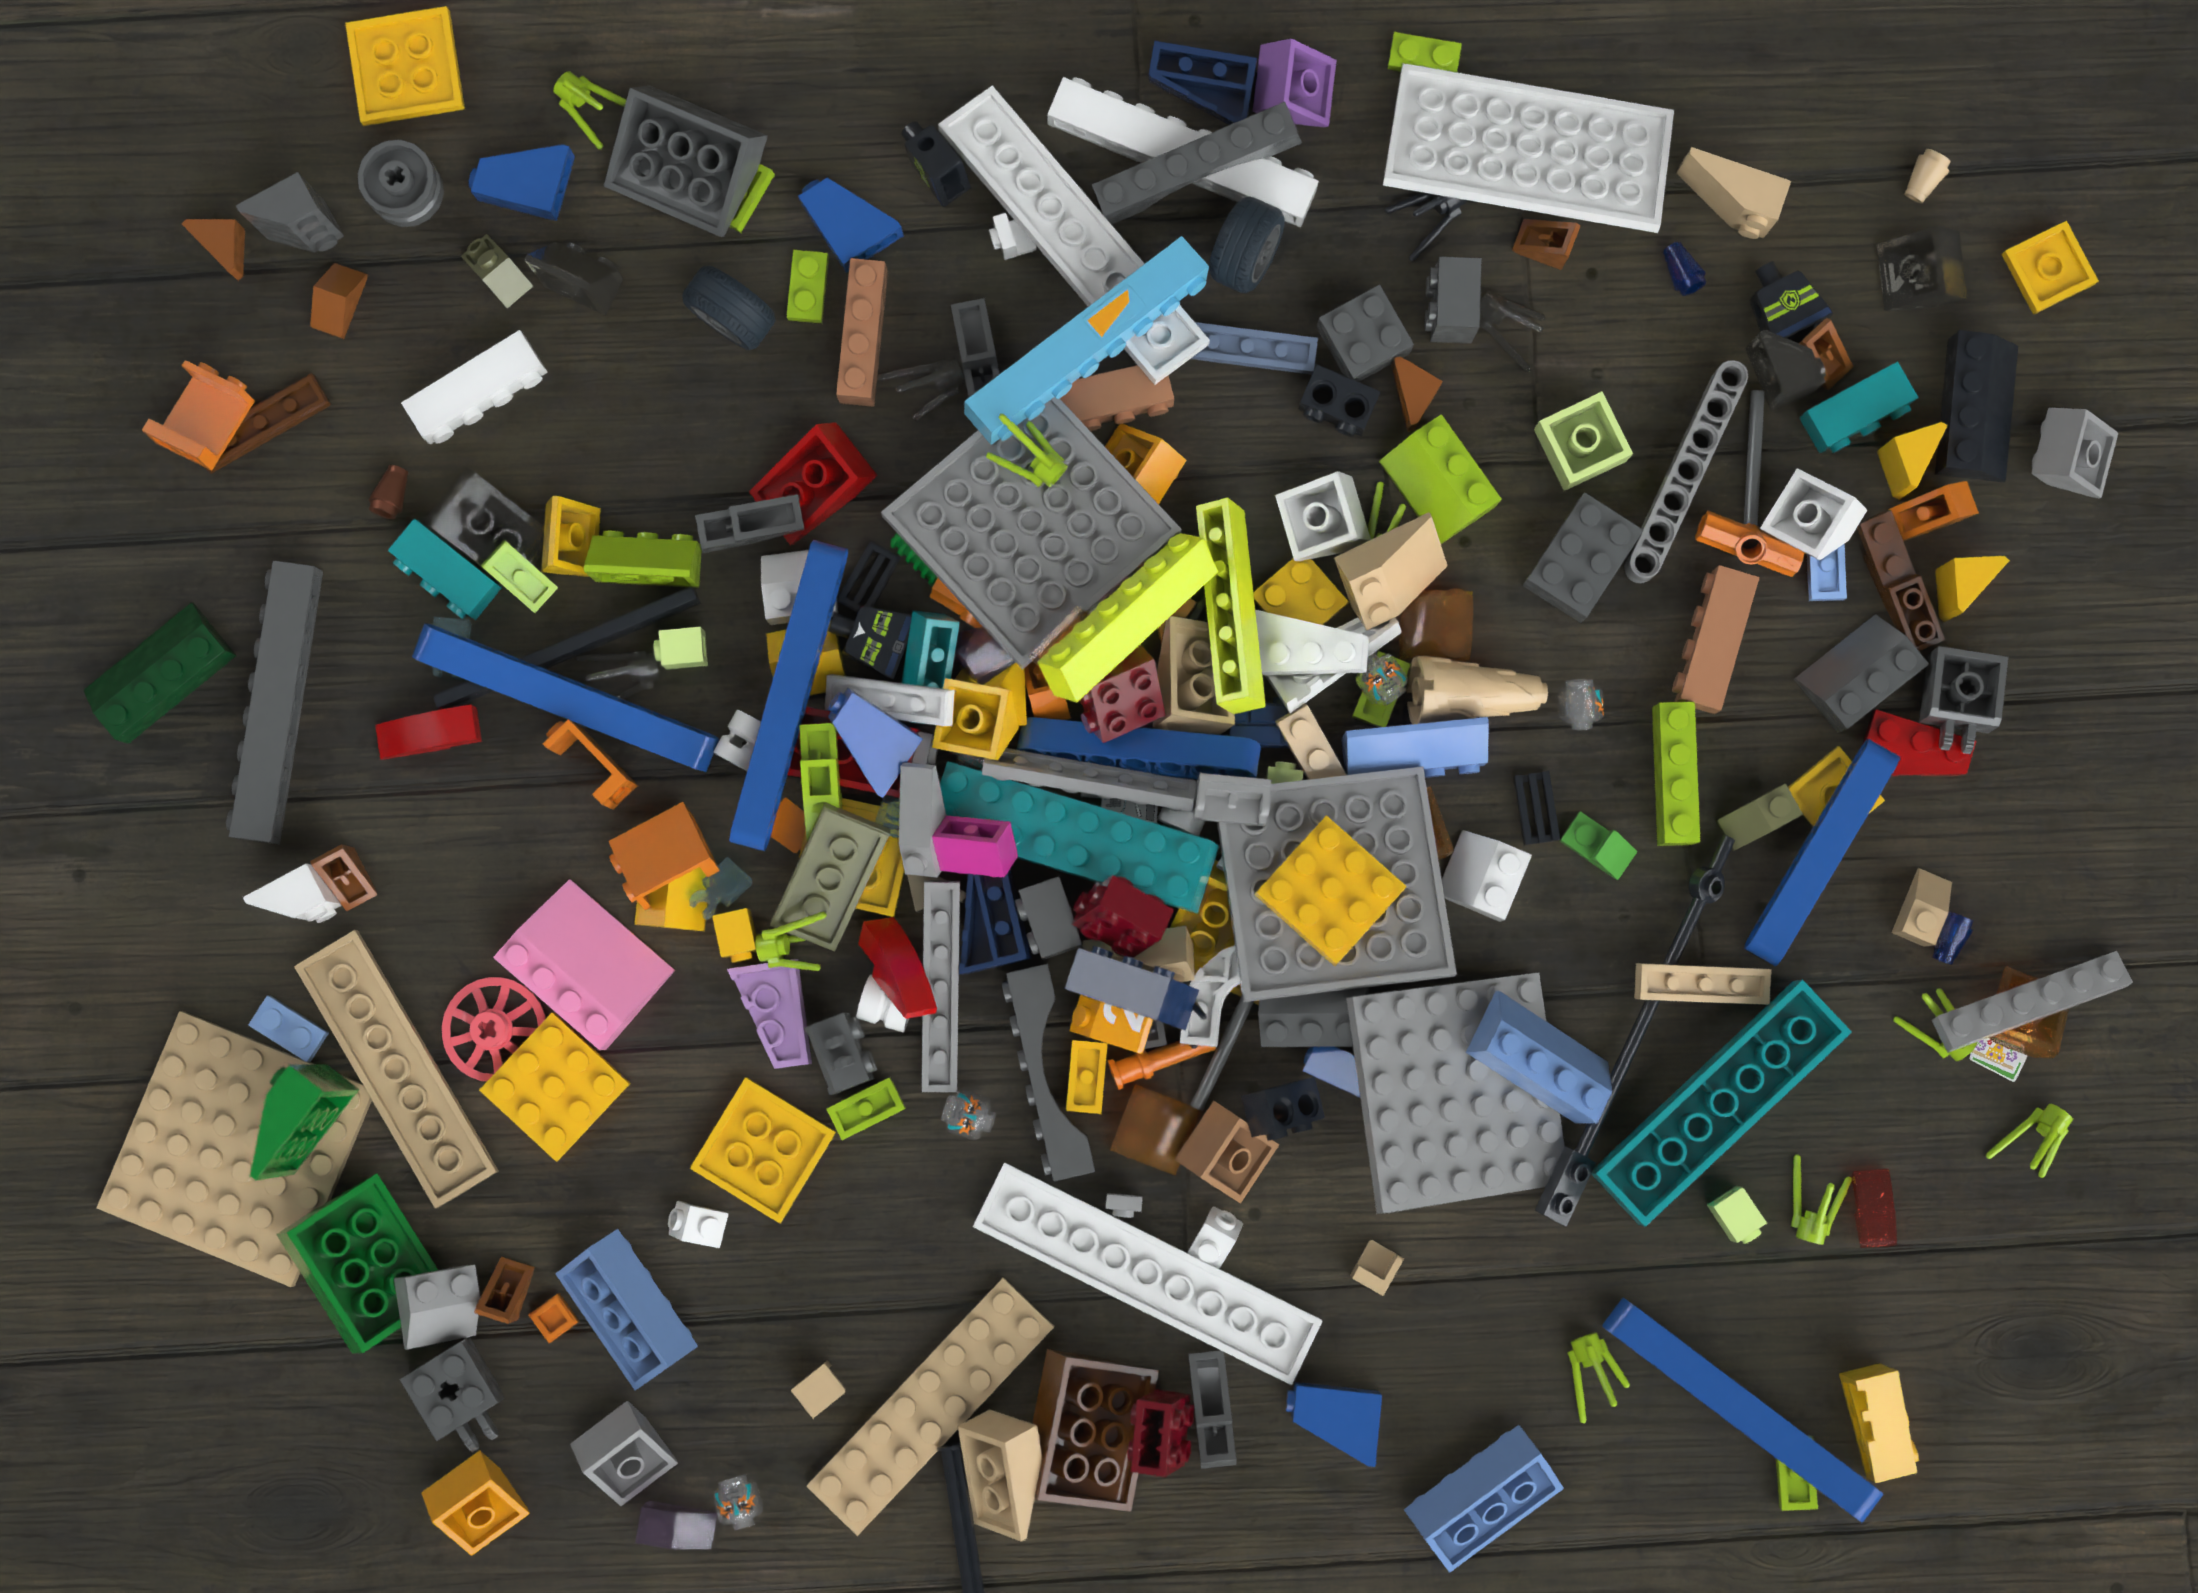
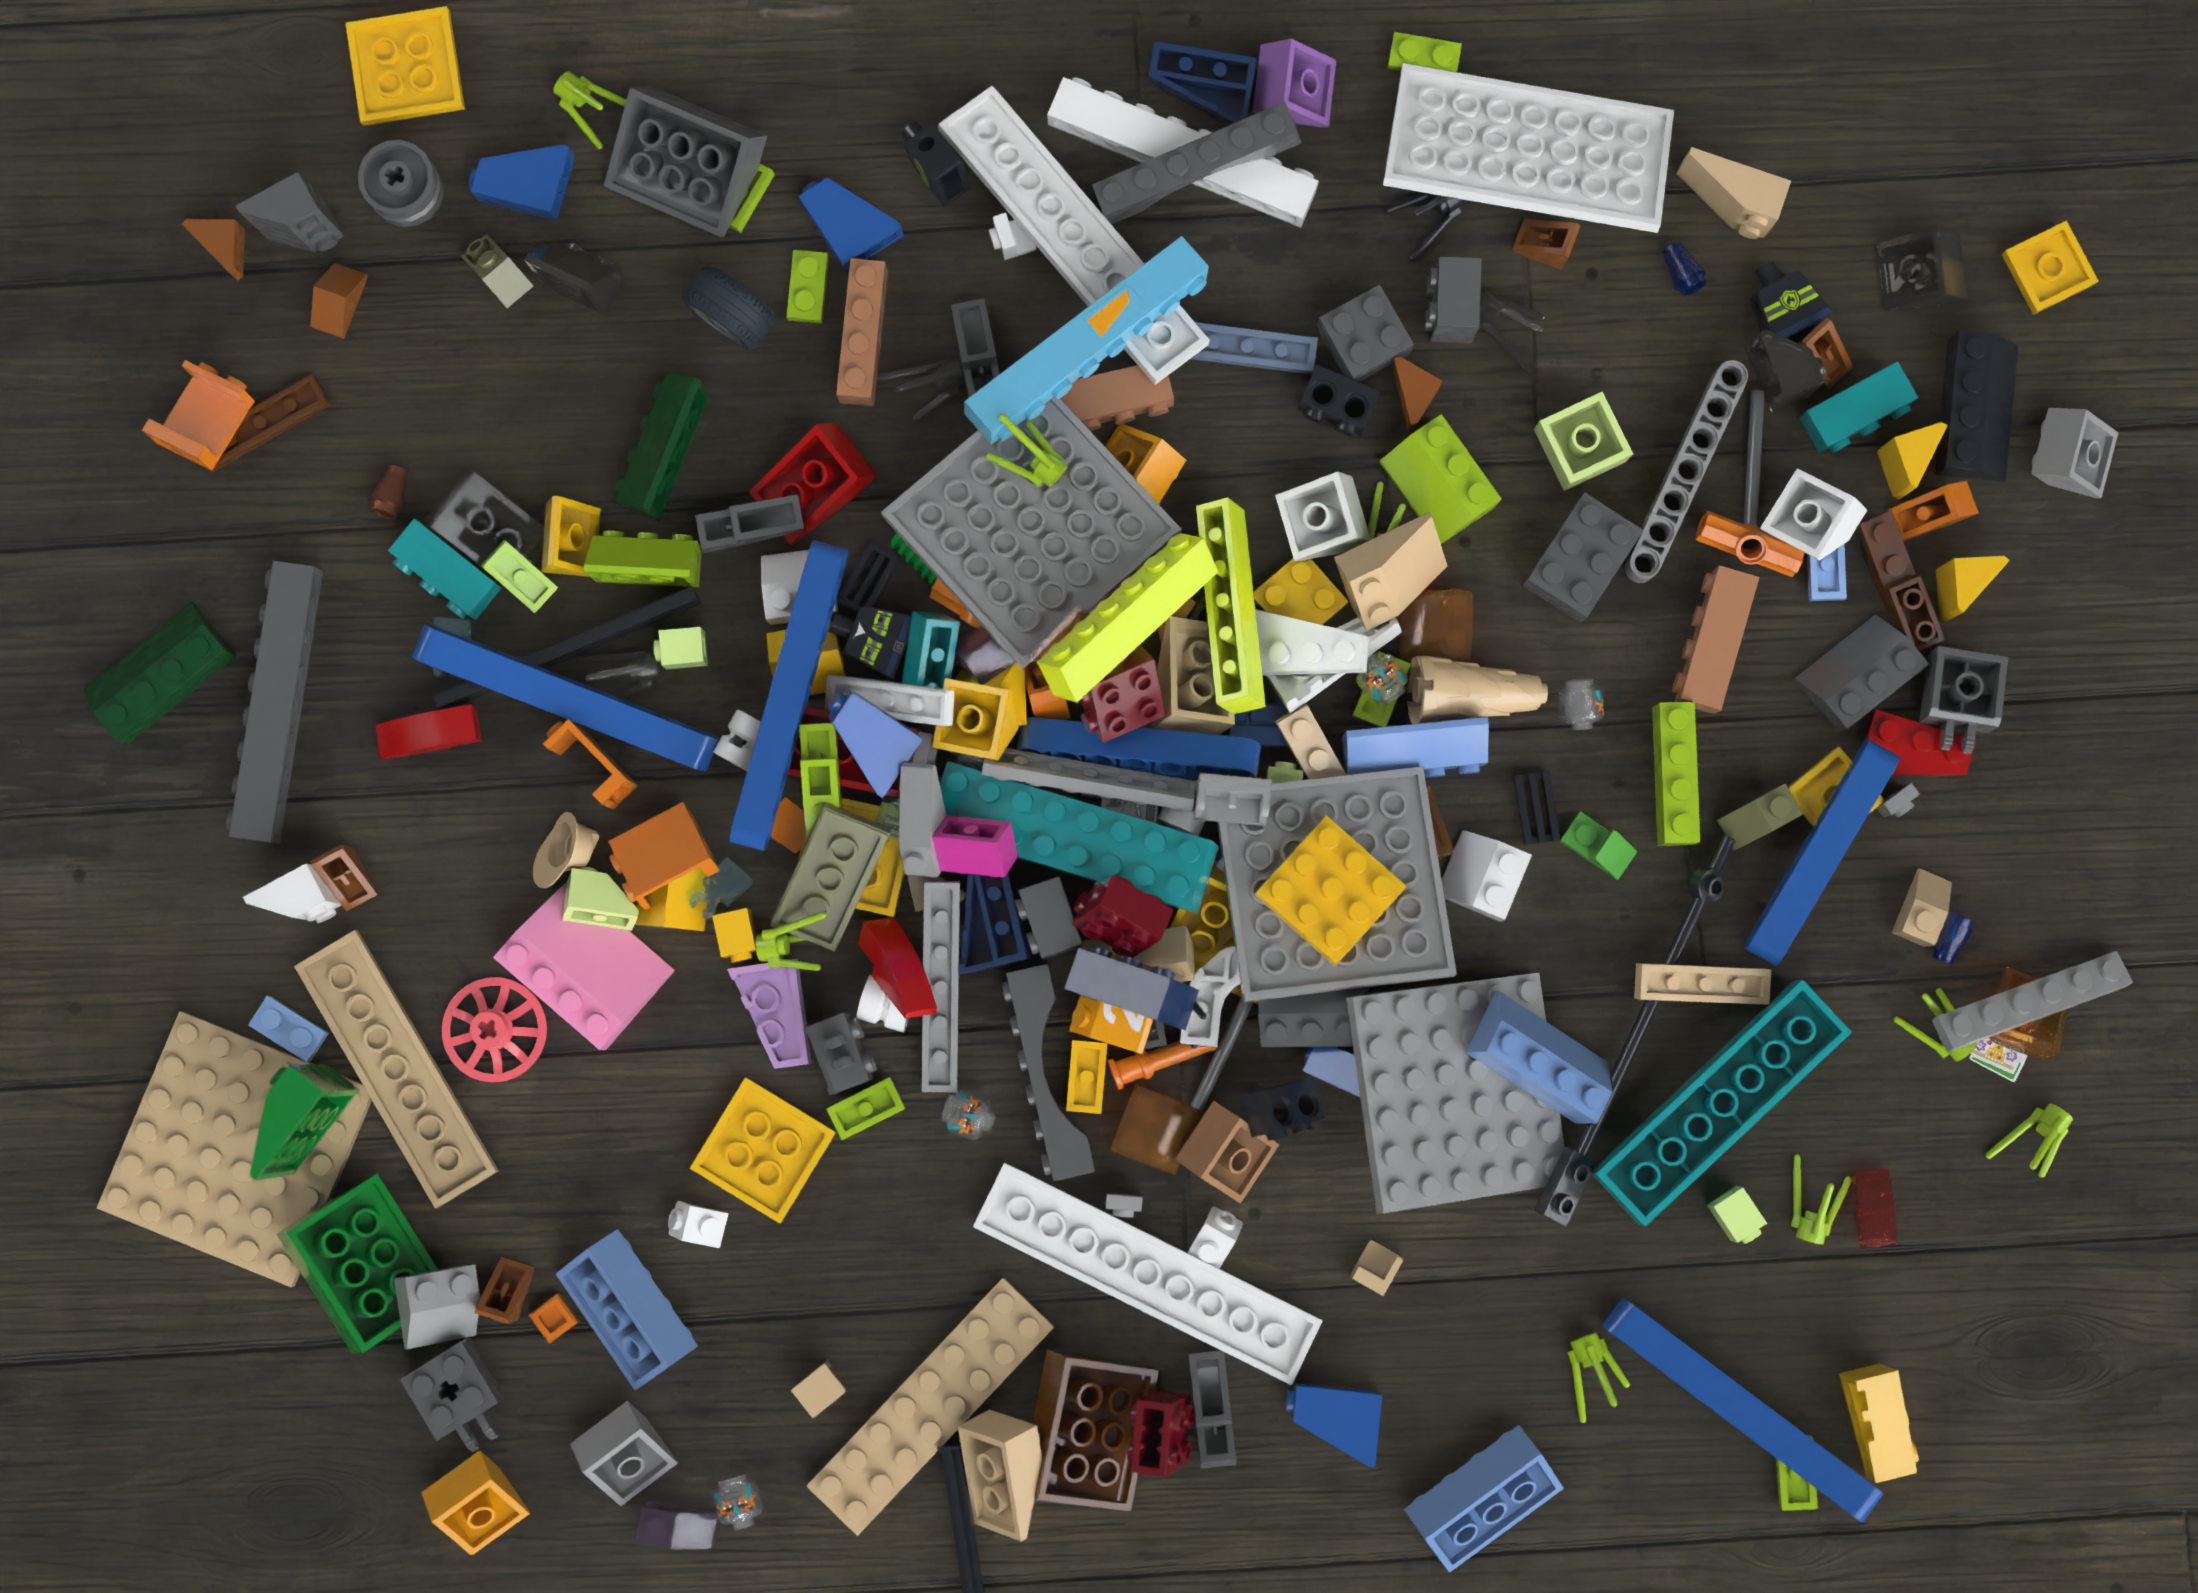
(474, 388): white brick -> none
(554, 1086): yellow plate -> none
(564, 848): none -> tan piece
(597, 900): none -> yellowish green slope
(662, 446): none -> dark green slope
(1246, 244): black wheel -> none
(1899, 801): none -> light grey plate
(1926, 175): tan cone -> none

